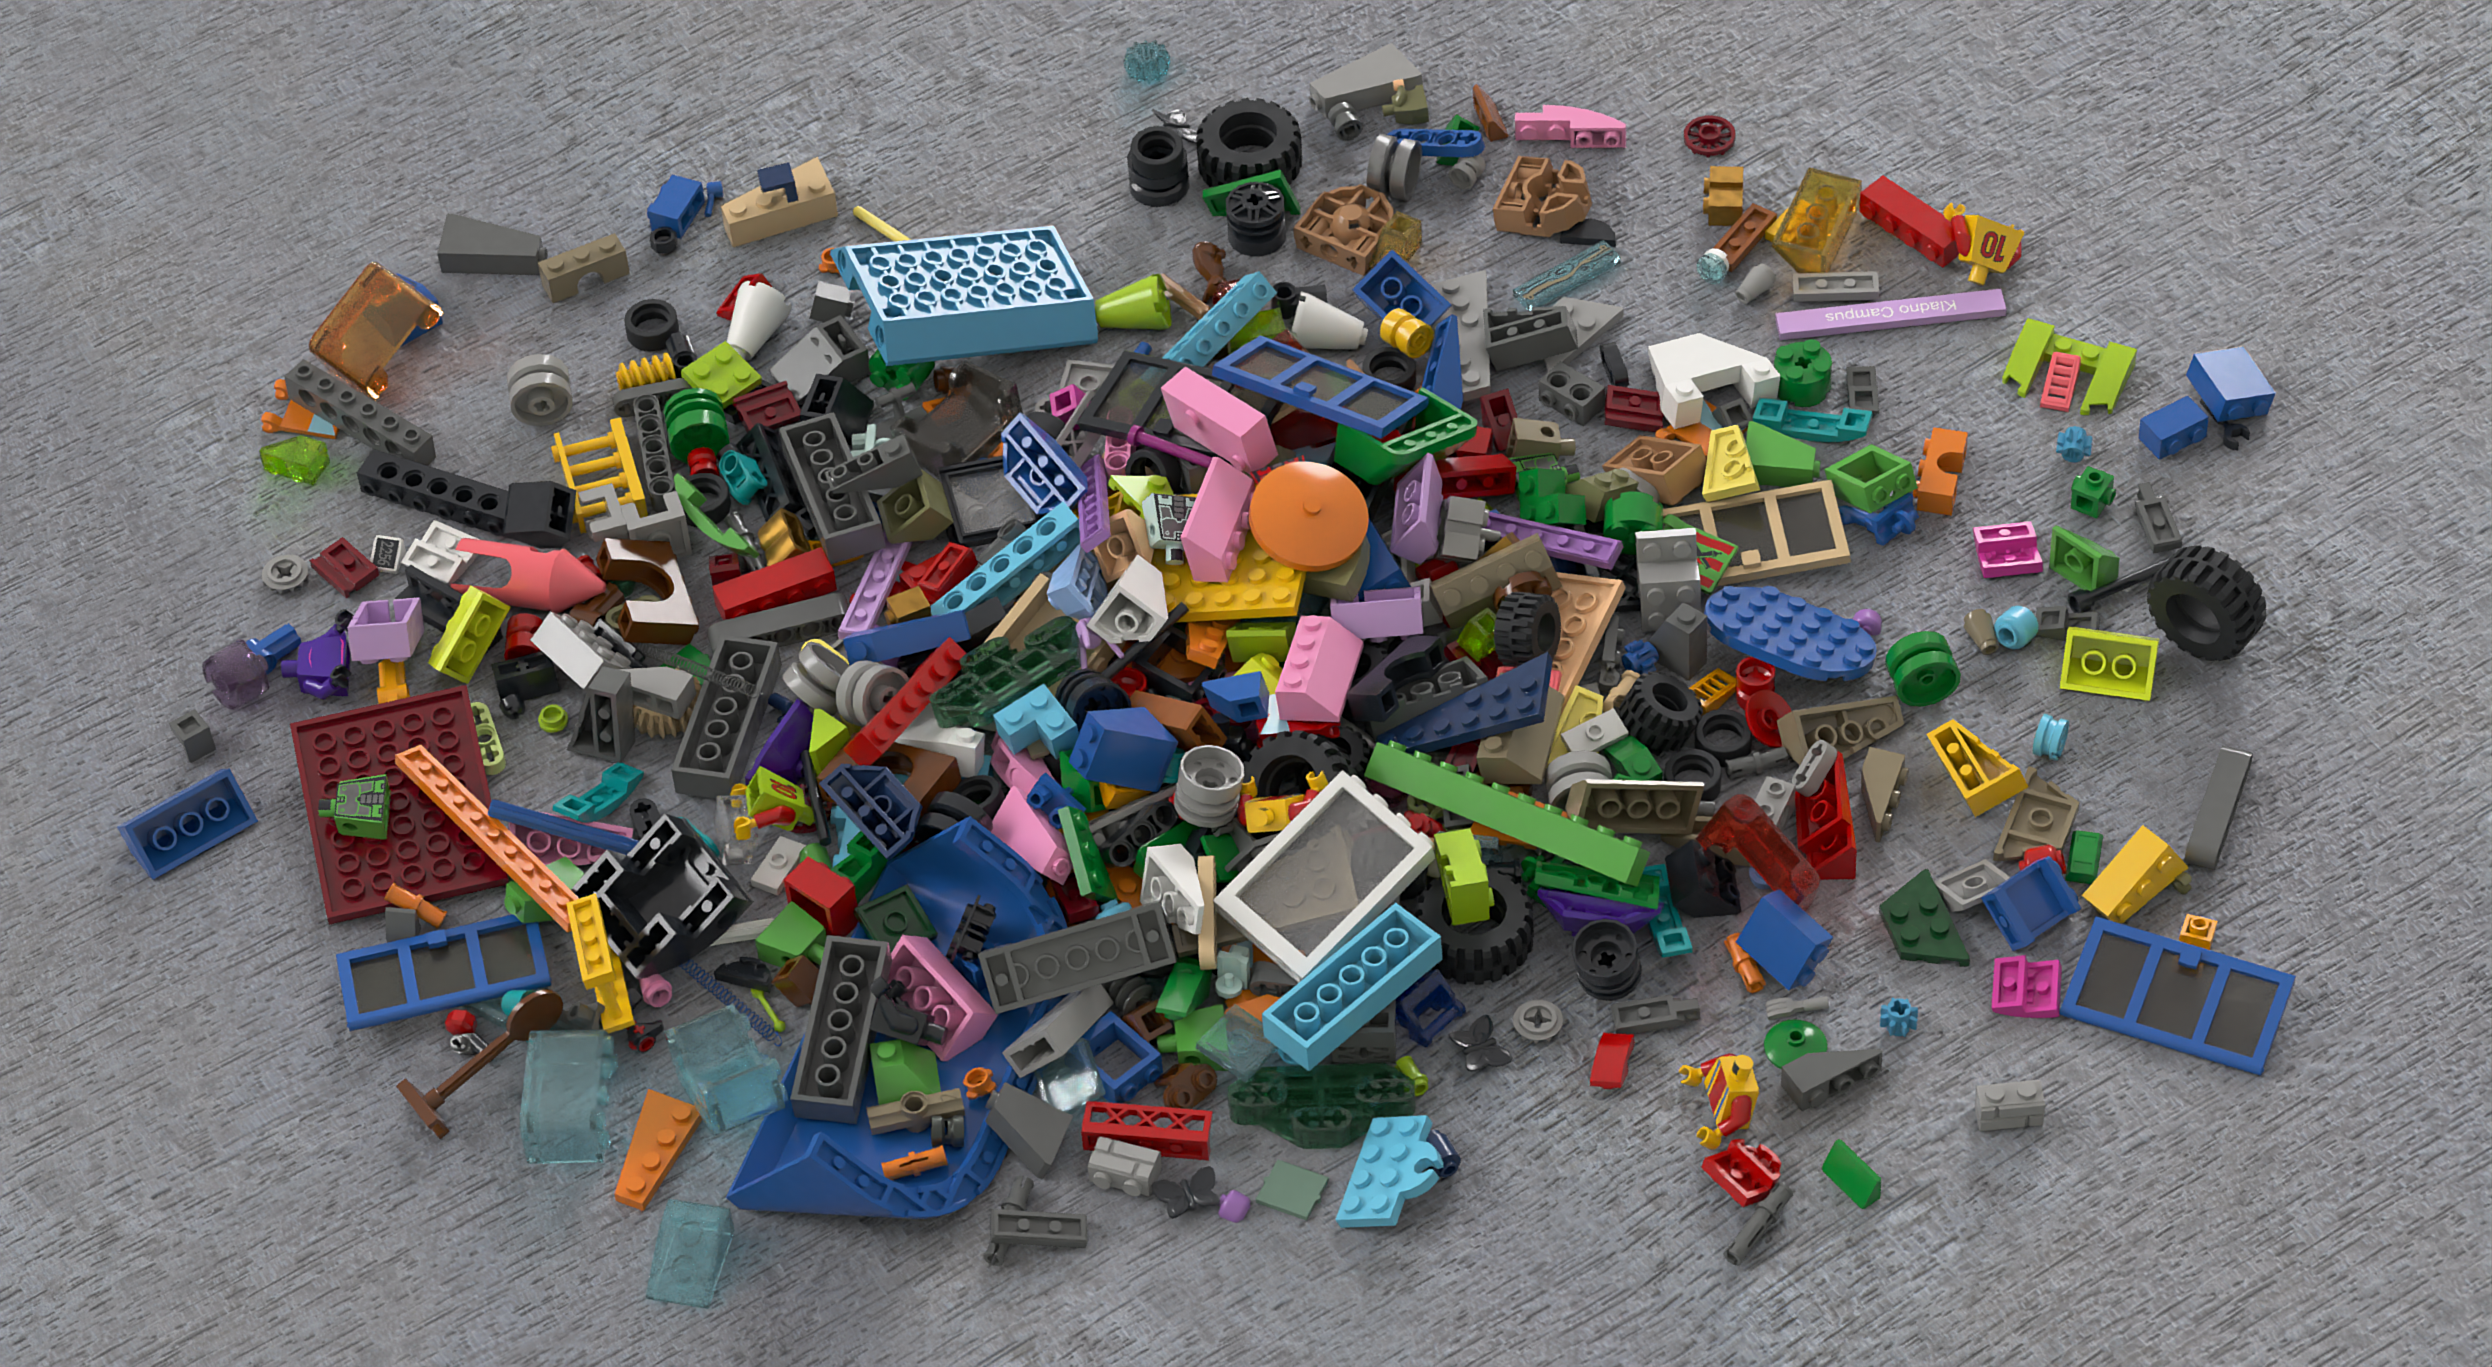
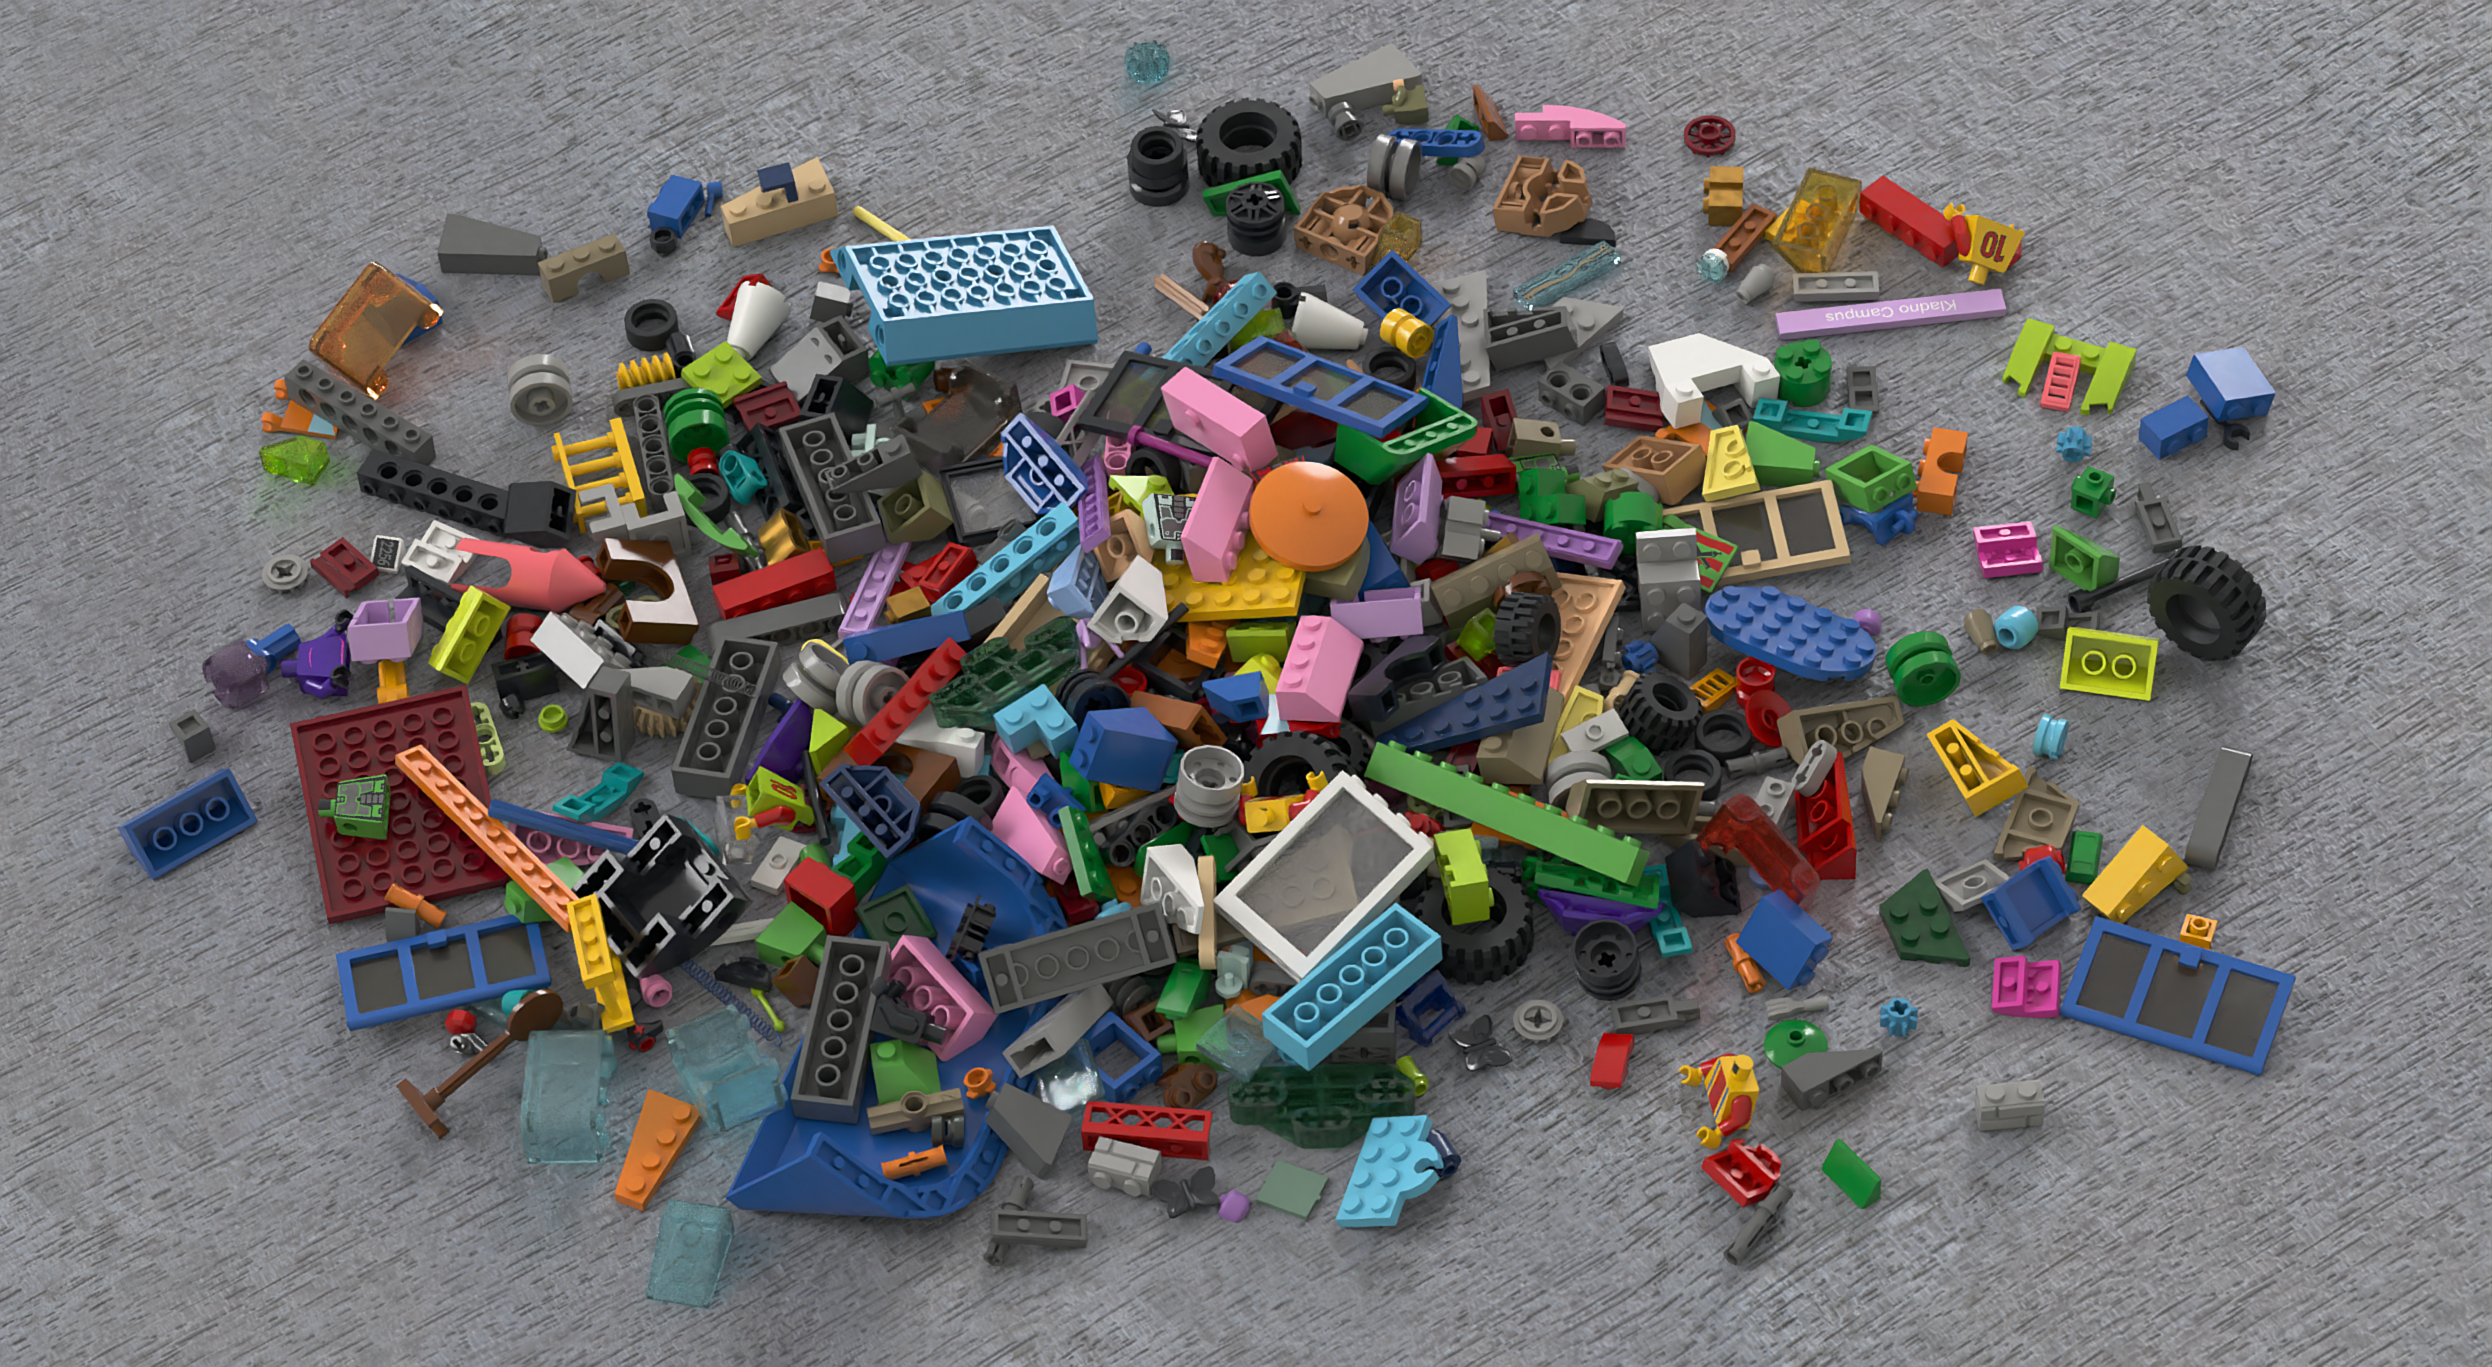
(1136, 306): lime cone -> none

